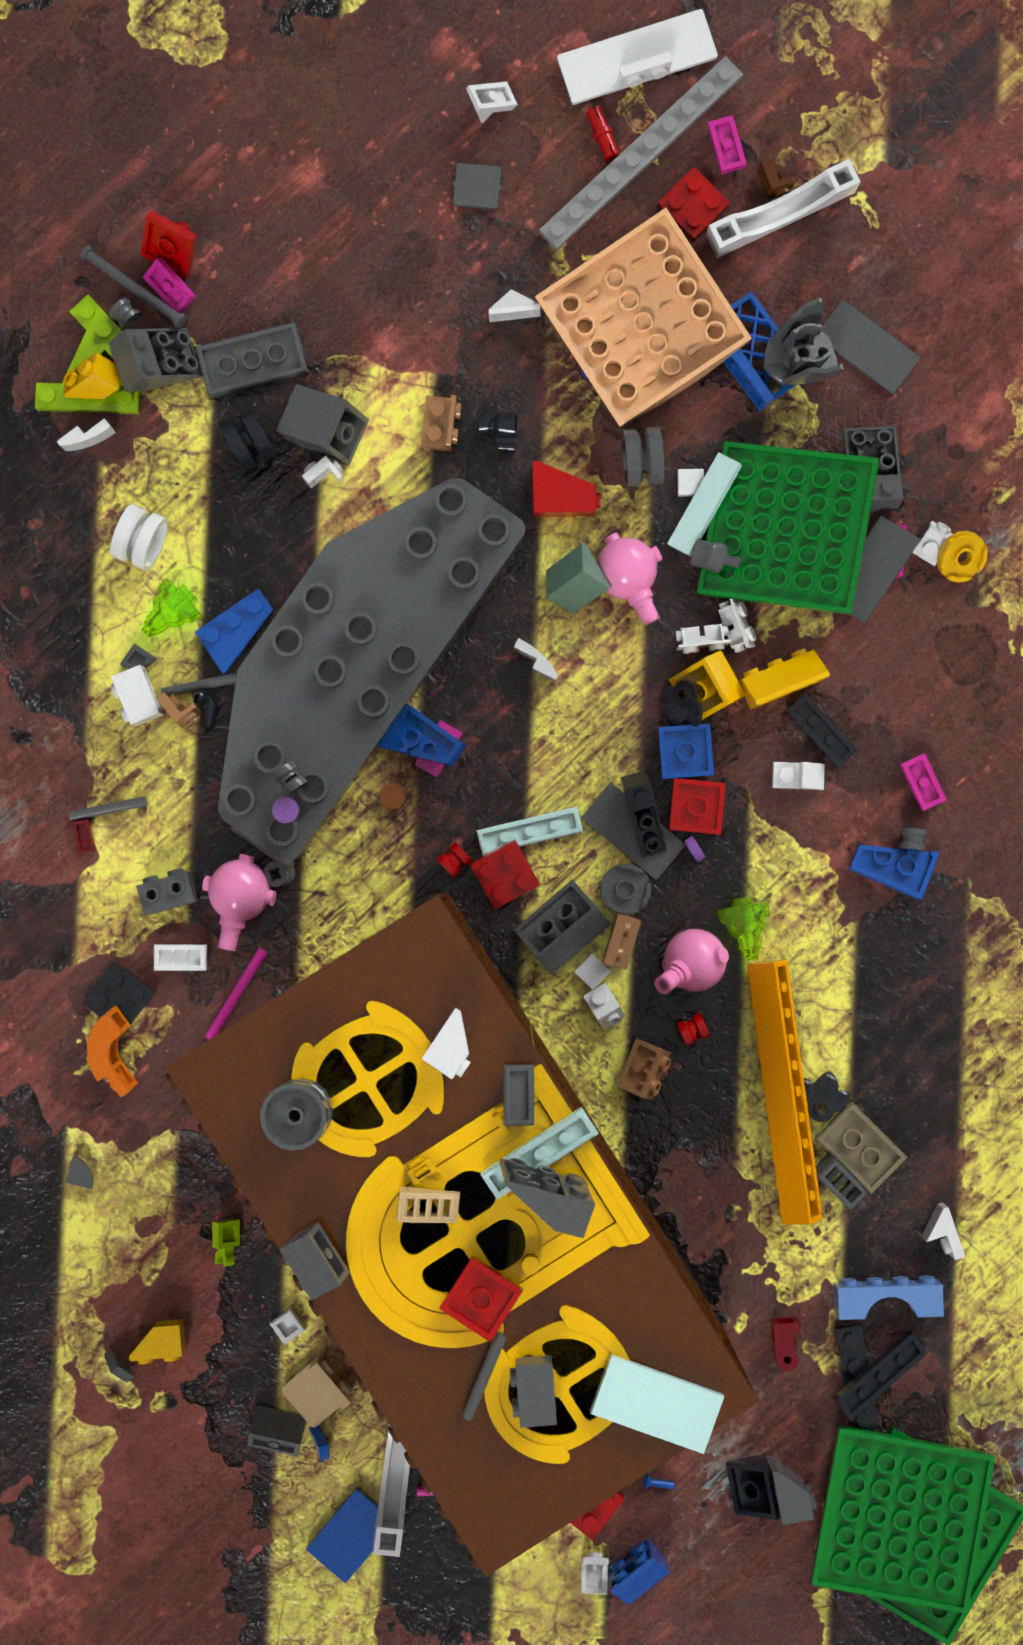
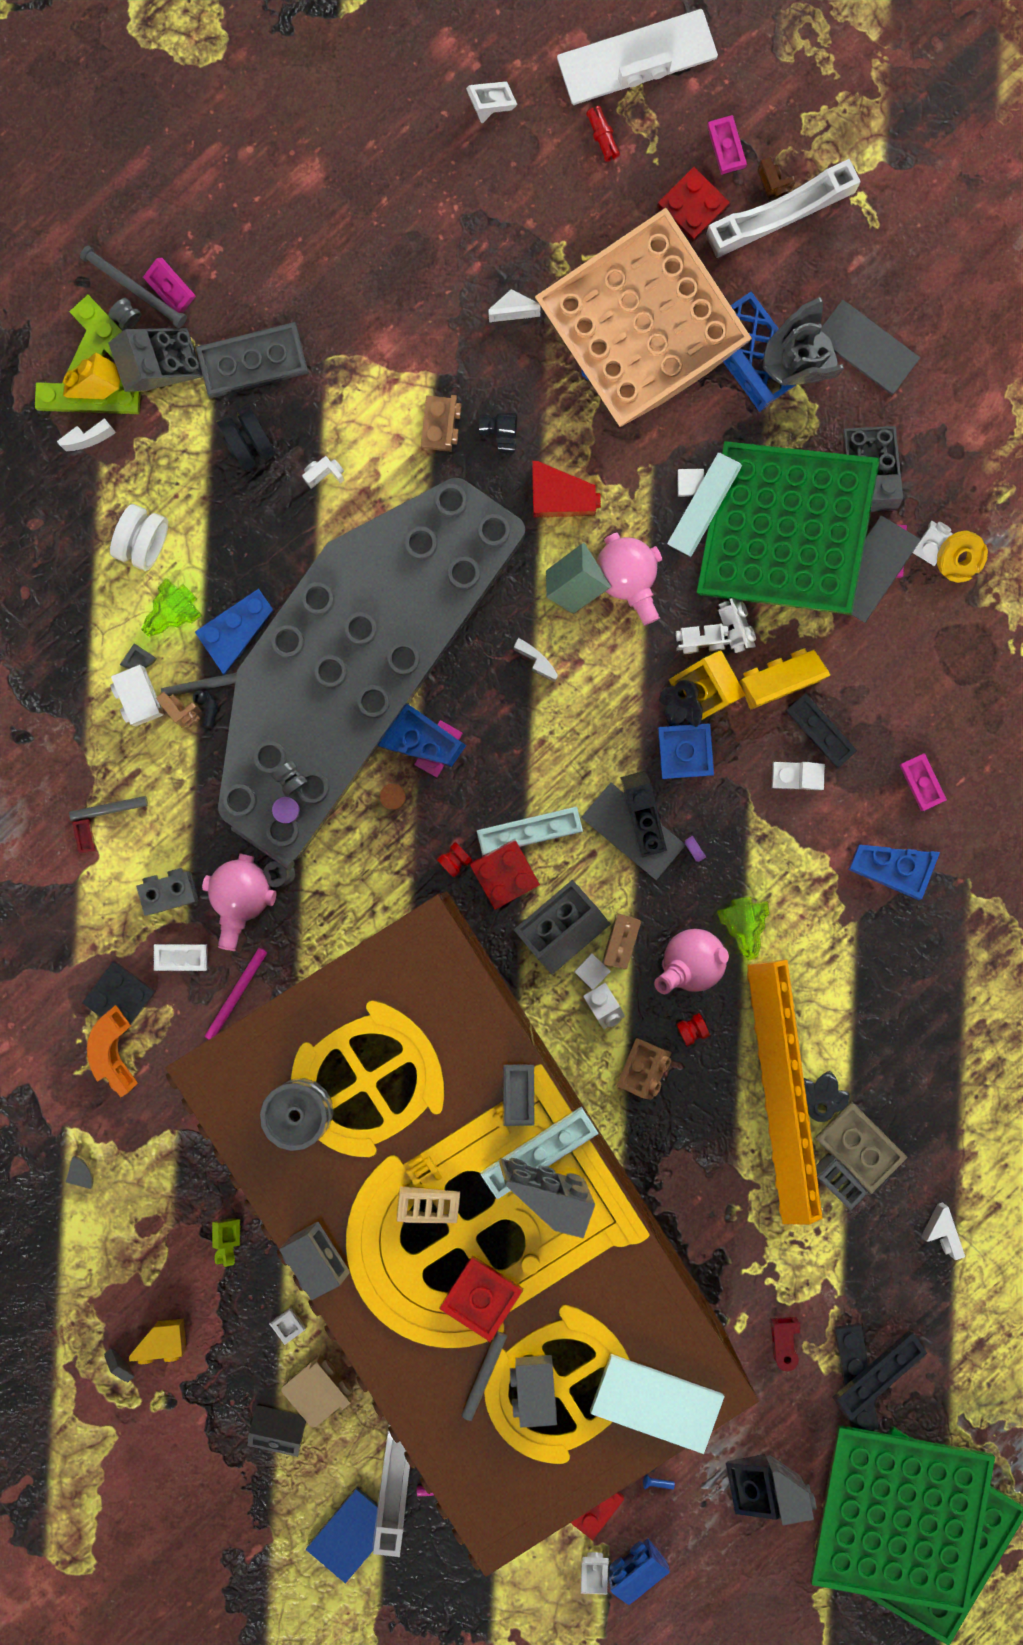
(168, 241): red tile -> none
(320, 1443): blue tile -> none
(322, 424): dark grey slope -> none
(450, 1047): white slope -> none
(477, 186): dark grey piece -> none
(625, 889): dark grey tile -> none
(641, 153): light grey plate -> none
(642, 457): dark grey wheel -> none
(697, 806): red plate -> none
(713, 556): dark grey piece -> none
(855, 1298): medium blue arch -> none
(913, 839): dark grey wheel -> none

